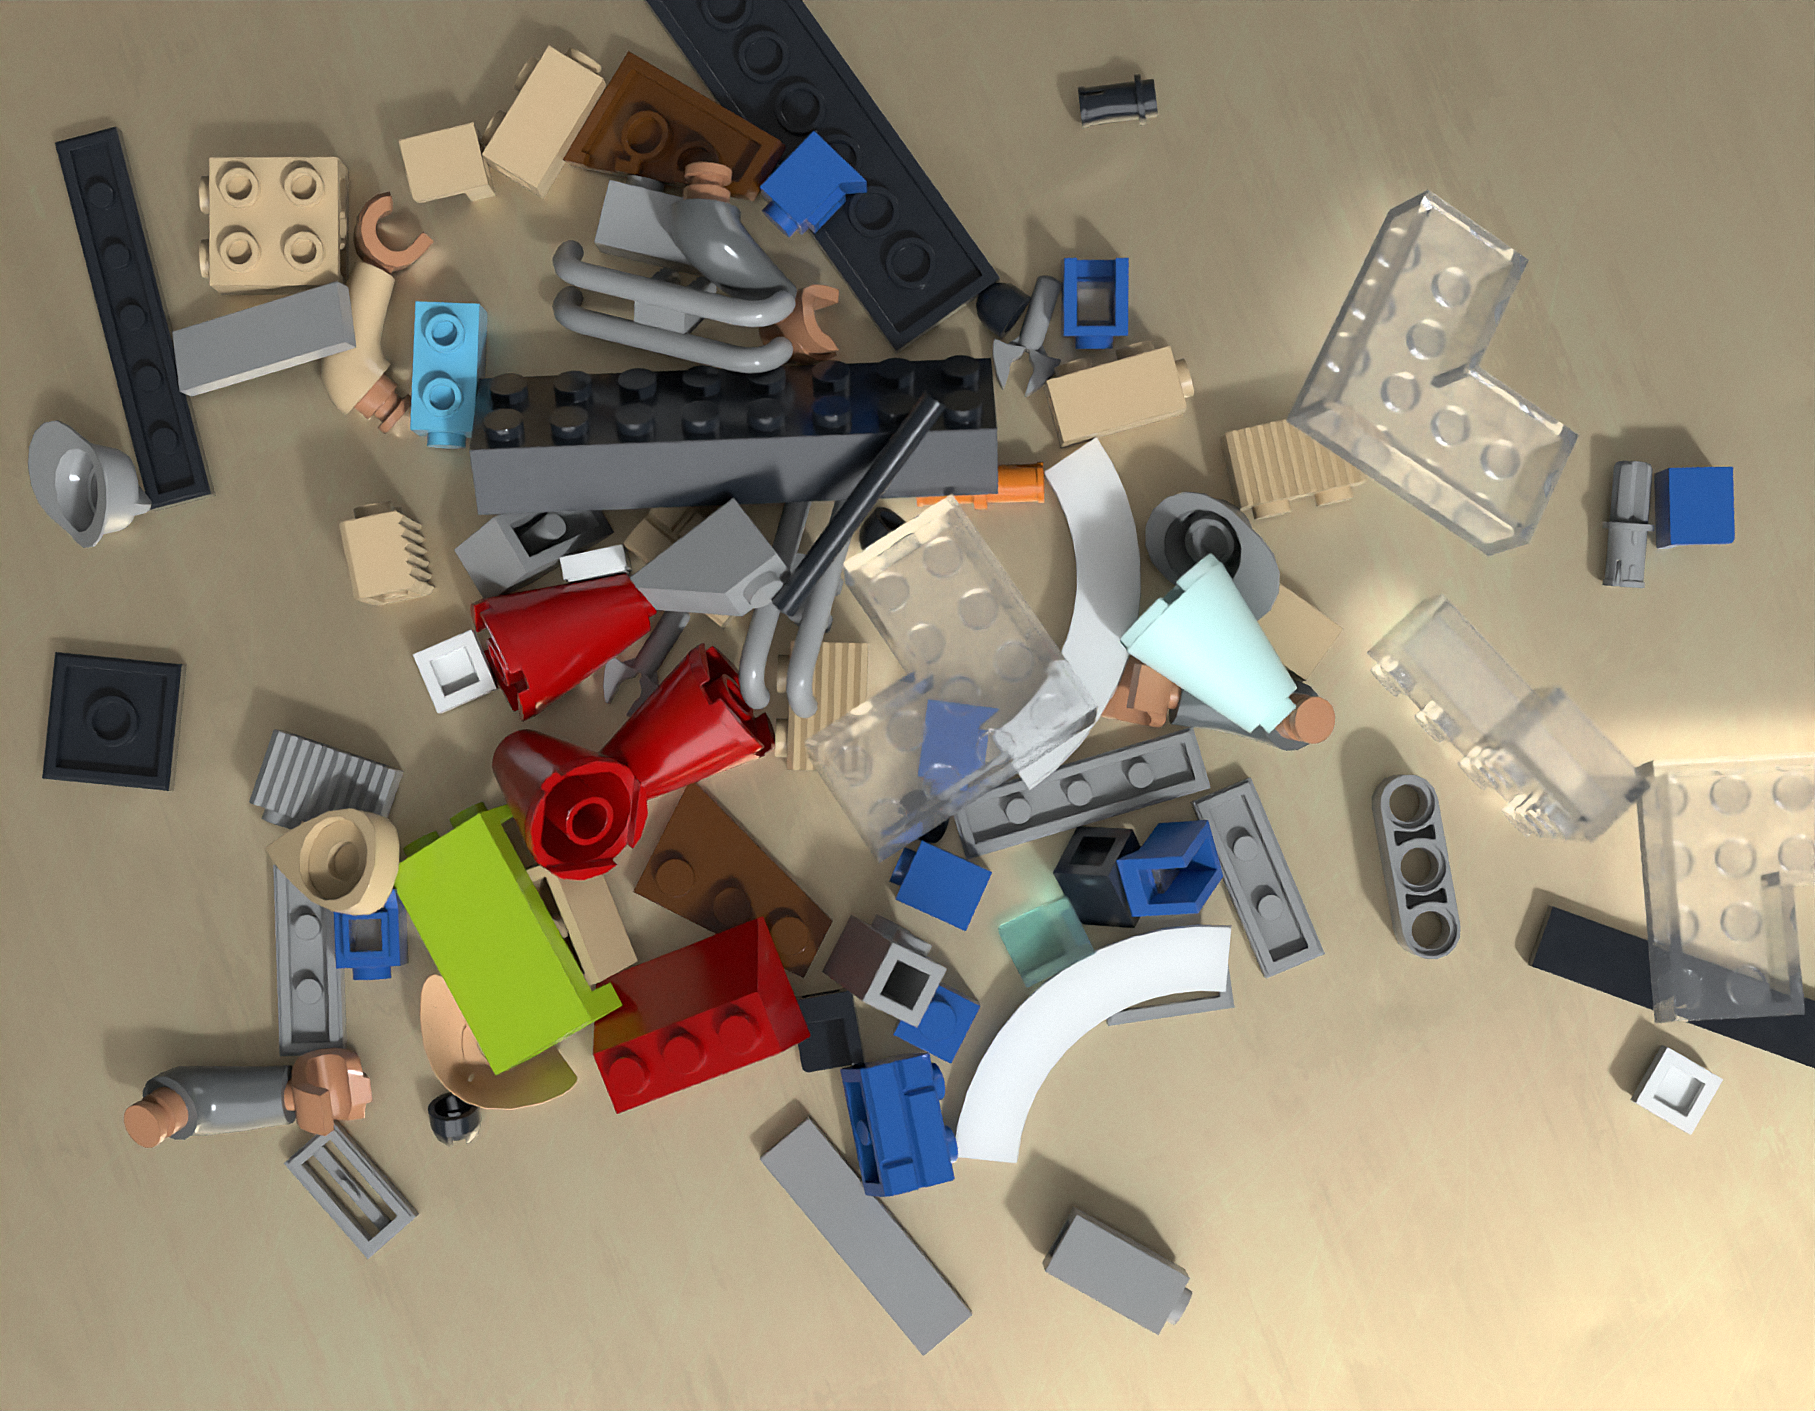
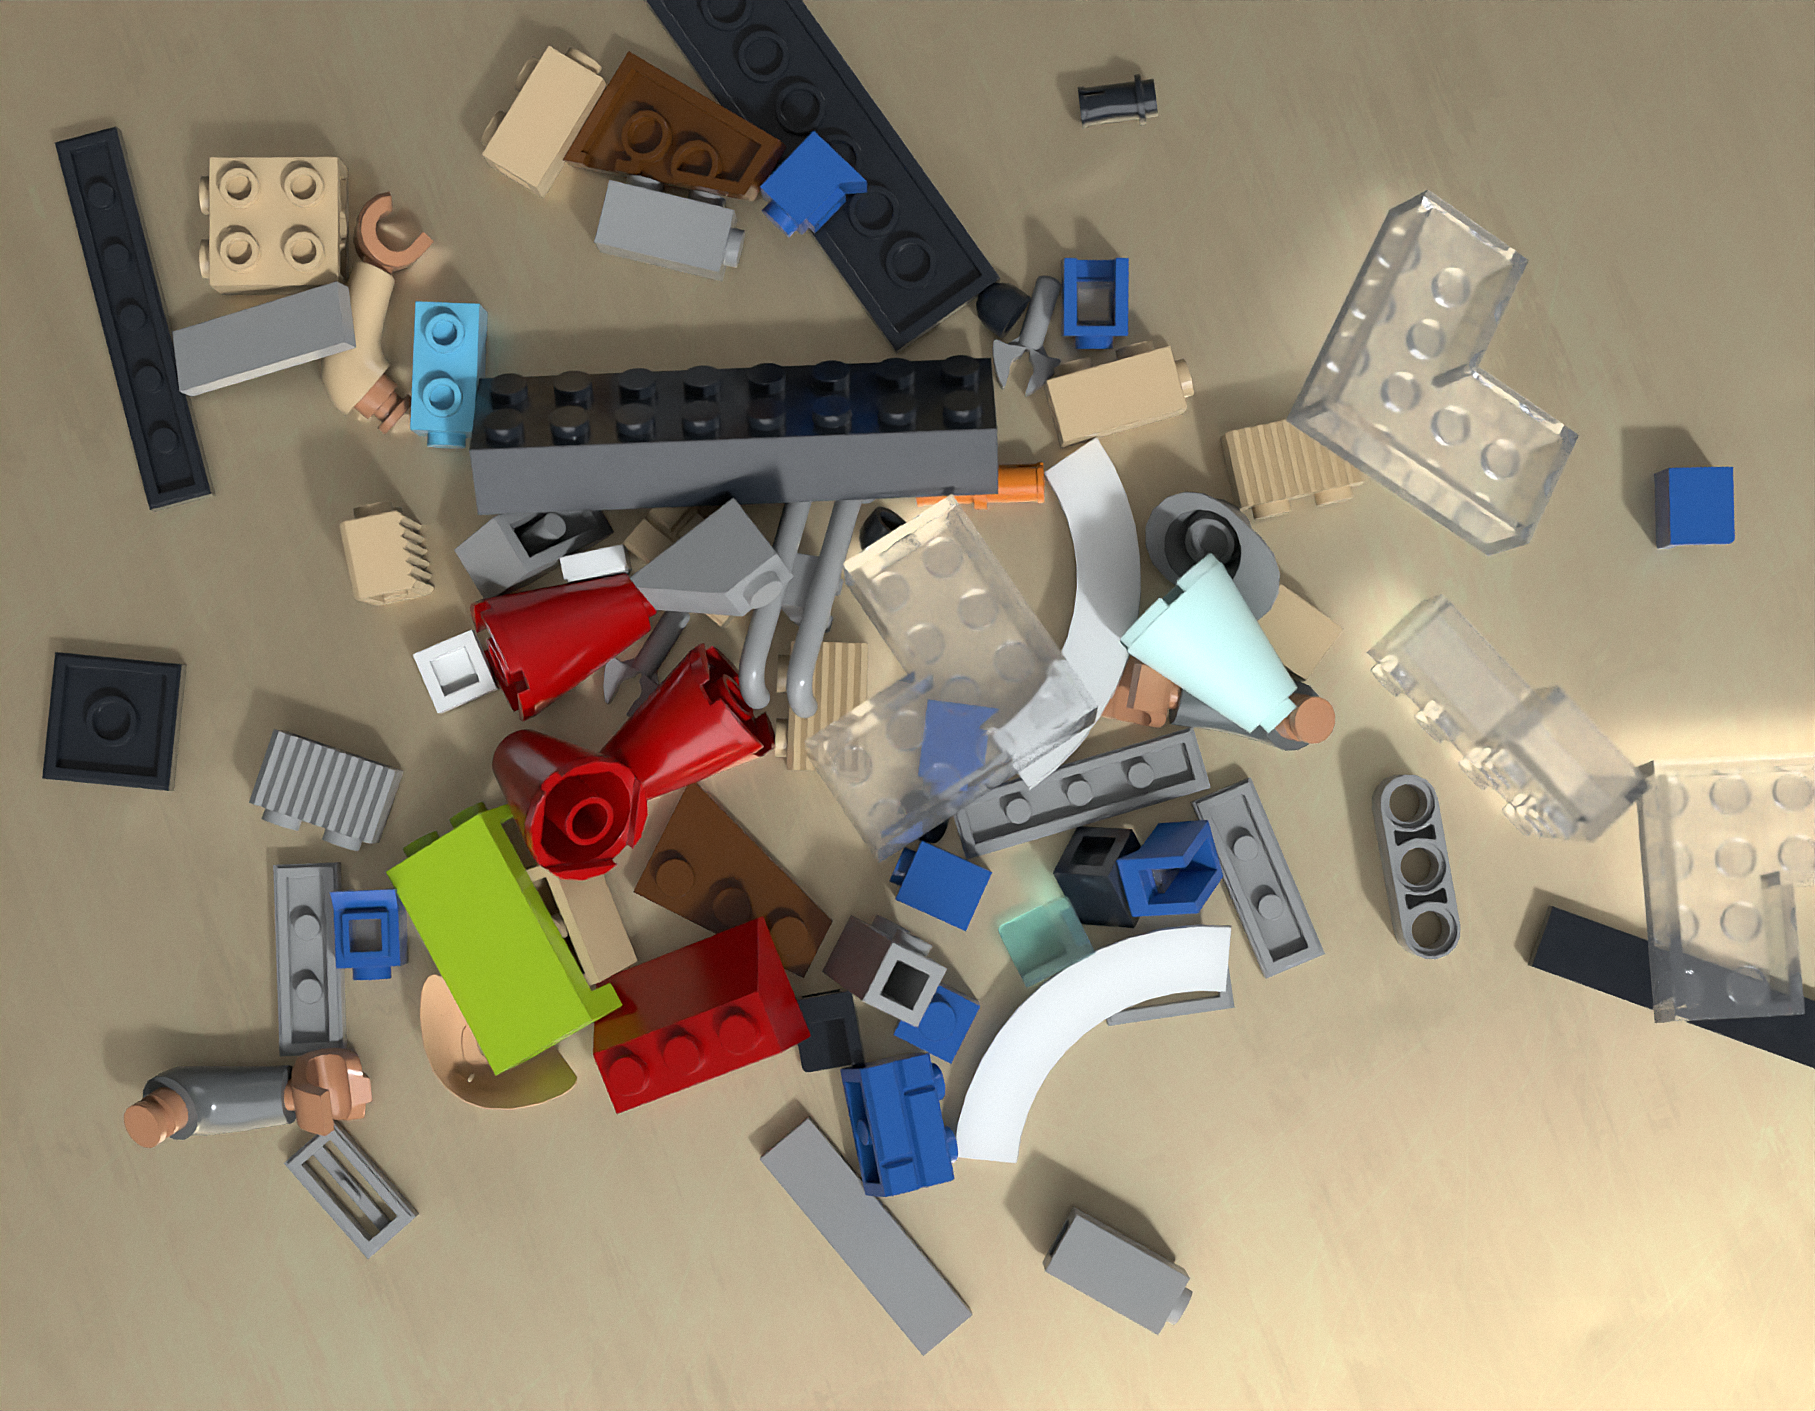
(83, 484): light grey piece -> none
(341, 860): tan piece -> none
(447, 164): tan panel -> none
(453, 1119): black hinge -> none
(668, 313): light grey piece -> none
(723, 250): piece -> none
(859, 503): black bar -> none
(1628, 524): light grey axle -> none
(1676, 1089): white plate -> none

